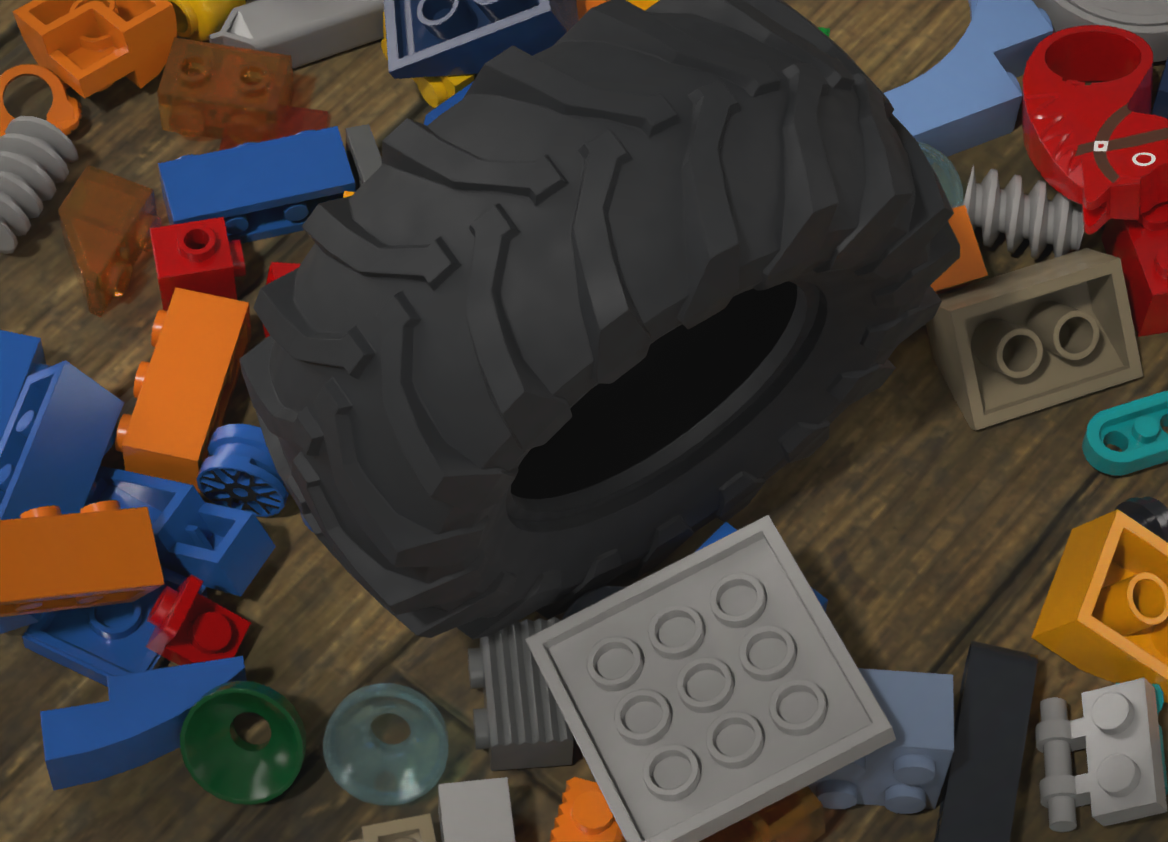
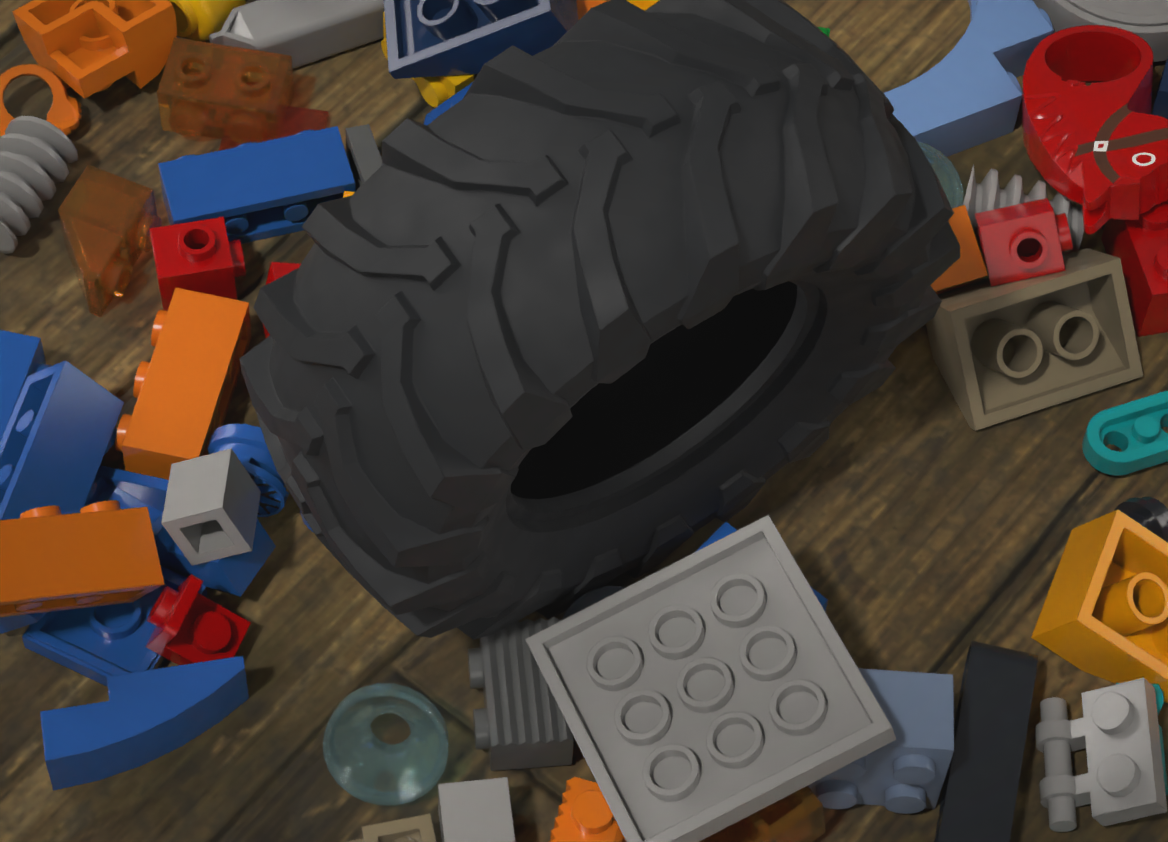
(211, 507): none -> light grey brick
(232, 766): dark green piece -> none
(1023, 241): none -> red brick

